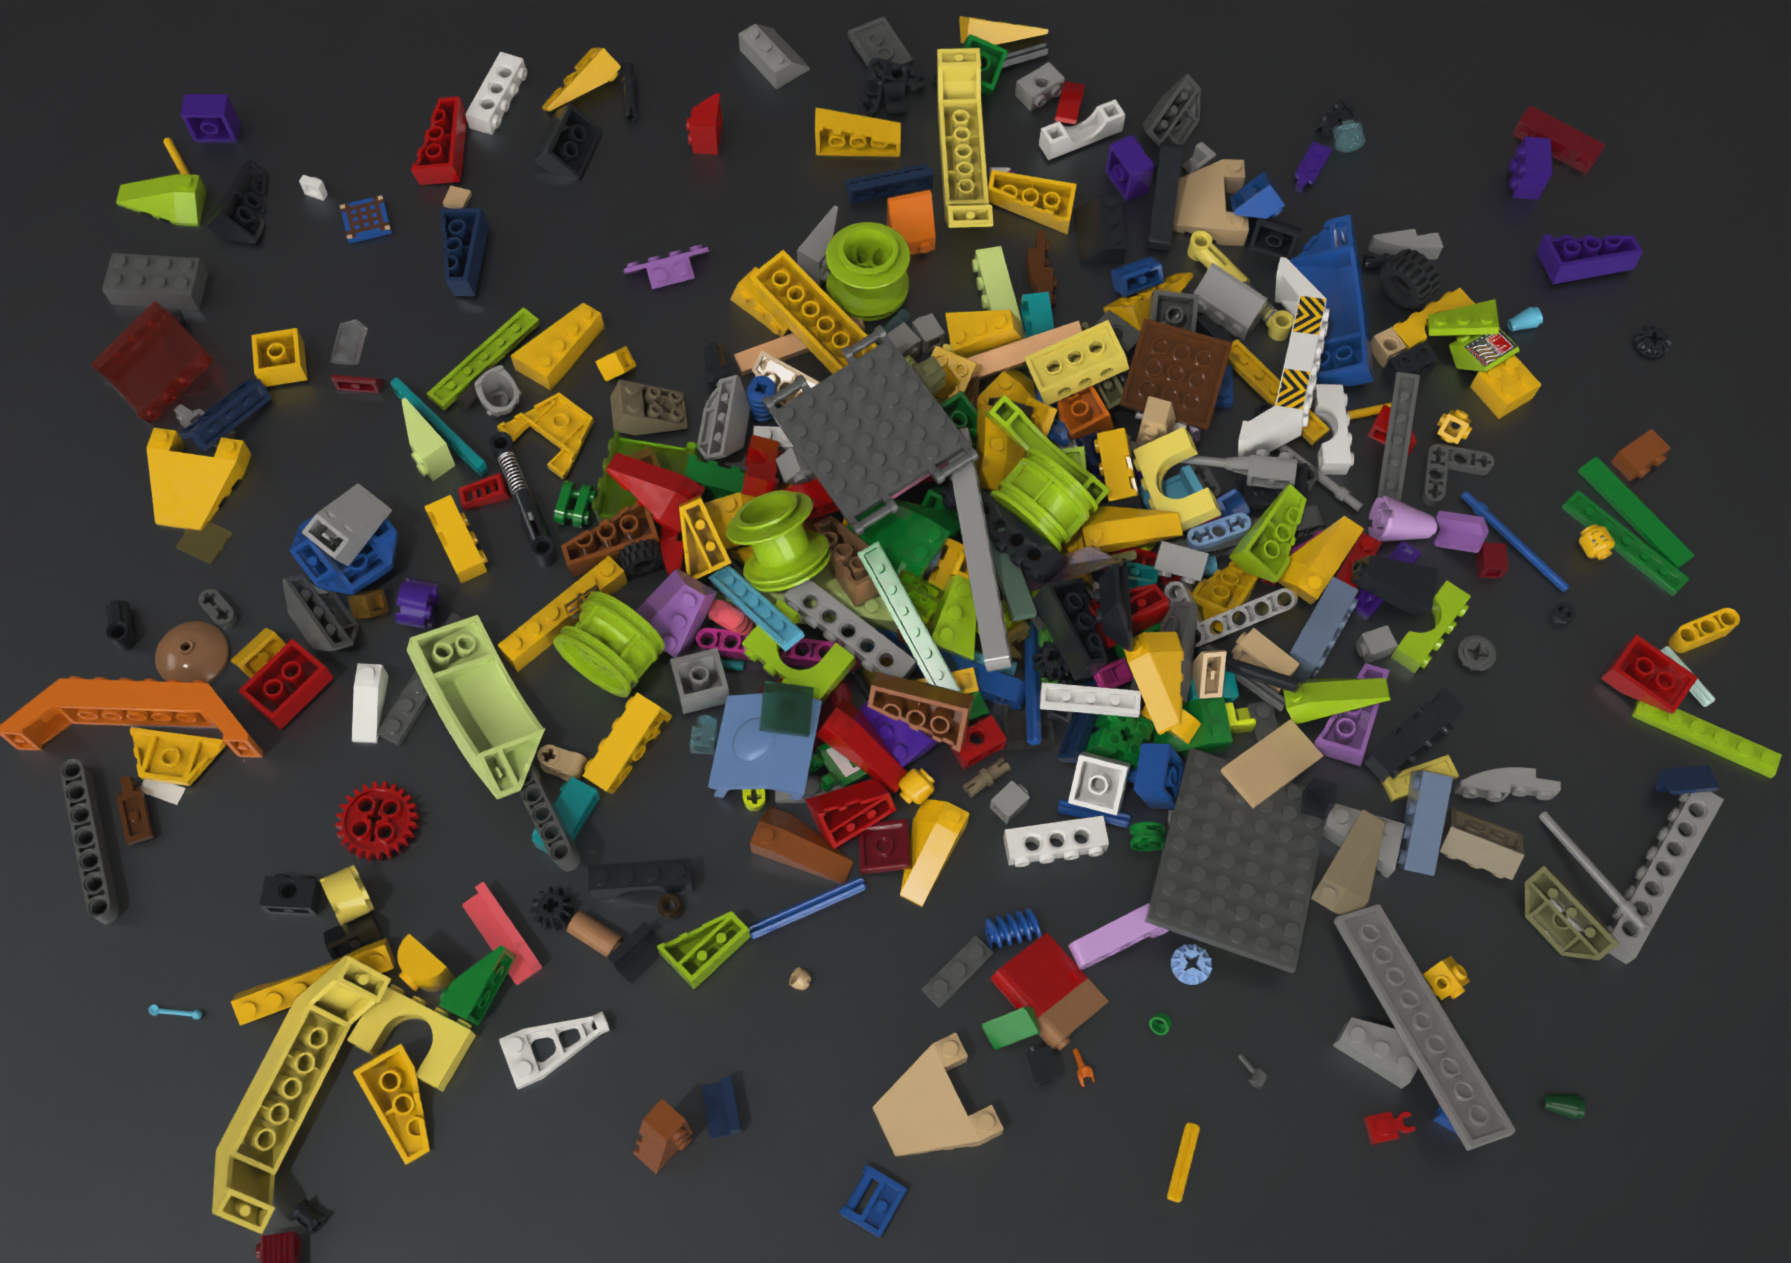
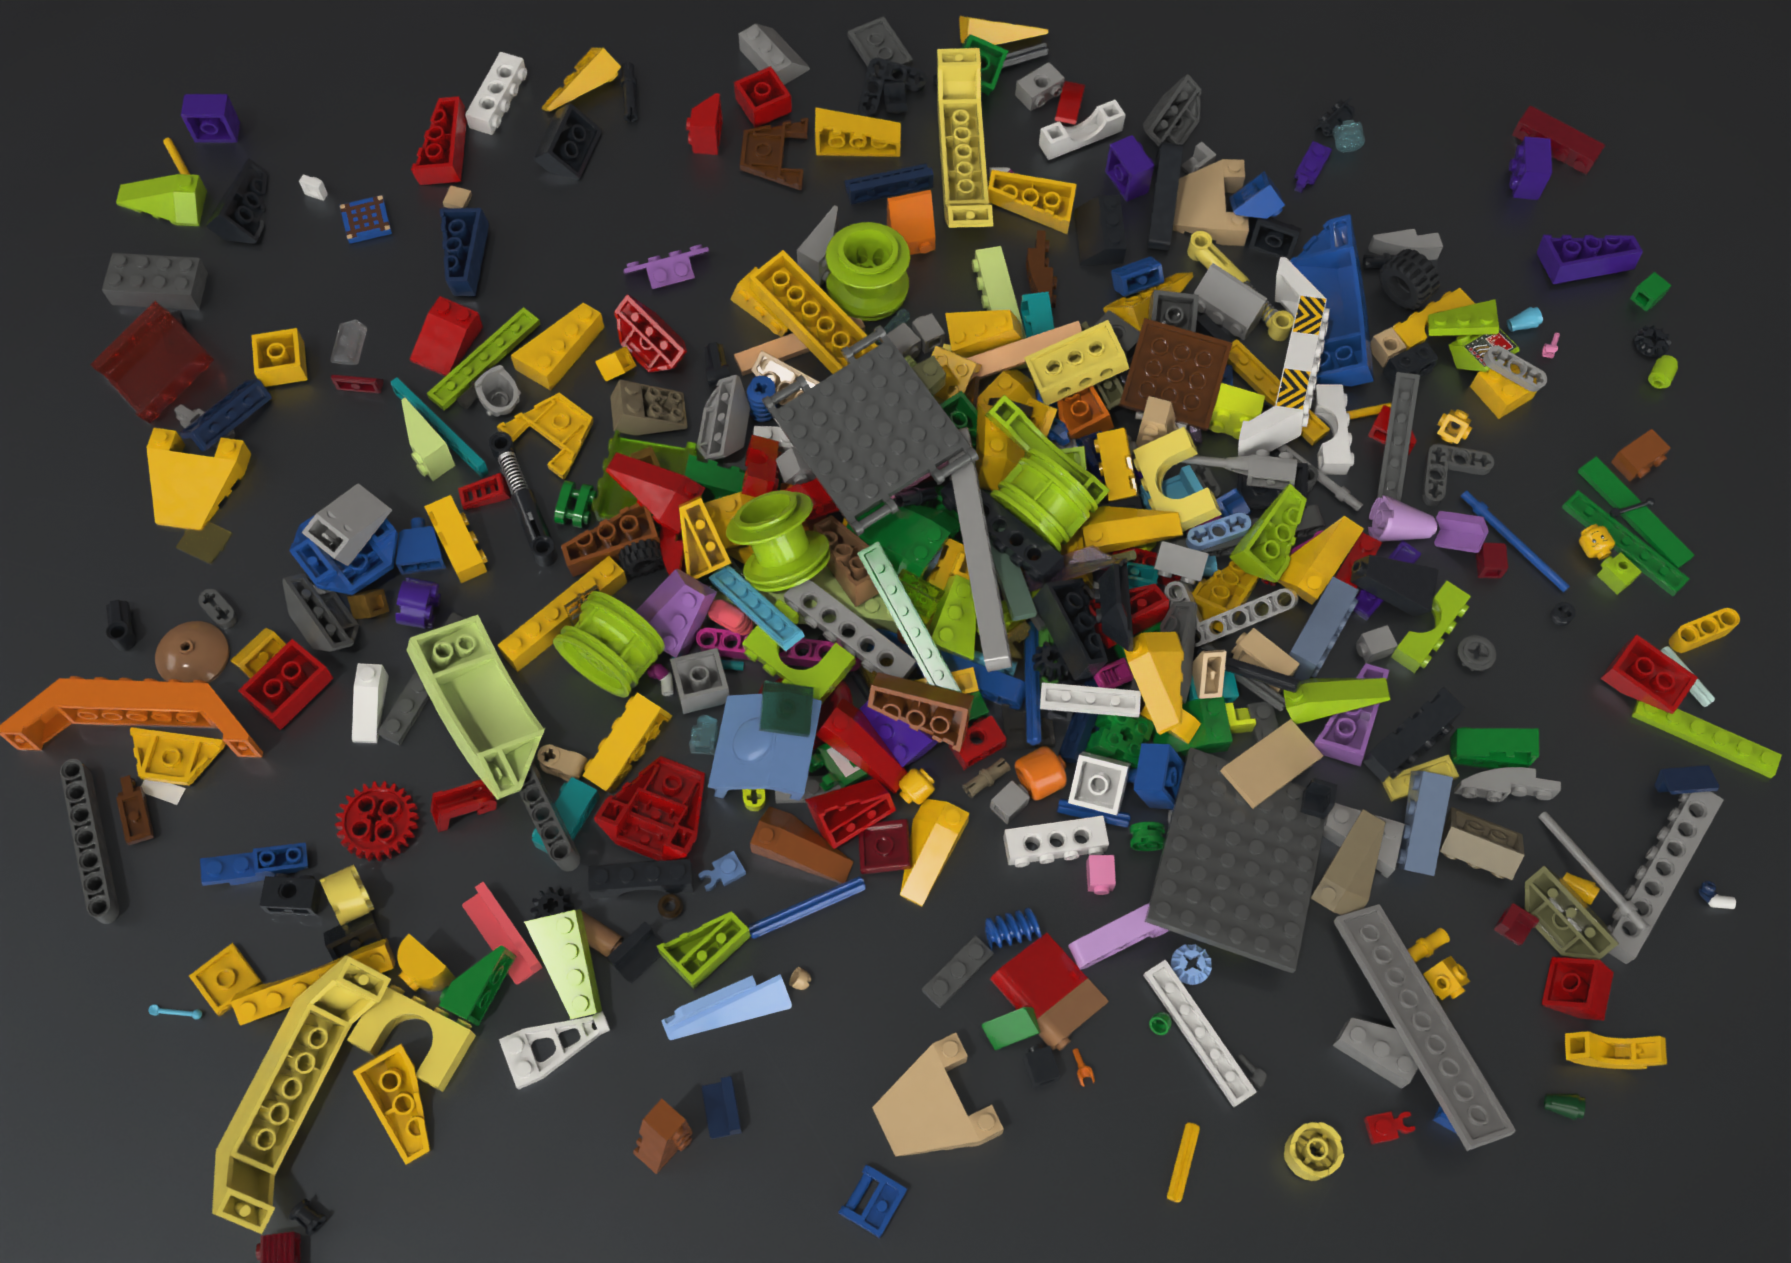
(224, 977): none -> yellow tile
(254, 865): none -> blue slope
(419, 549): none -> blue torso
(446, 336): none -> red slope
(461, 801): none -> red piece
(567, 956): none -> wedge
(648, 336): none -> red wedge
(656, 811): none -> red wedge
(665, 676): none -> arm
(726, 870): none -> medium blue plate
(728, 1006): none -> light blue wedge
(763, 96): none -> red brick
(764, 152): none -> reddish brown wing
(915, 496): none -> black axle
(1041, 772): none -> orange head
(1100, 874): none -> bright pink brick
(1199, 1033): none -> white plate
(1233, 408): none -> neon yellow brick
(1328, 1153): none -> light yellow brick
(1425, 946): none -> yellow pin
(1494, 747): none -> green wedge
(1516, 924): none -> dark red panel
(1527, 382): none -> light grey beam
(1550, 349): none -> bright pink hand
(1578, 987): none -> red slope
(1584, 888): none -> yellow cone
(1615, 512): none -> black hinge
(1615, 1053): none -> yellow arch
(1618, 572): none -> lime brick
(1650, 291): none -> green brick
(1663, 372): none -> lime brick
(1708, 893): none -> arm

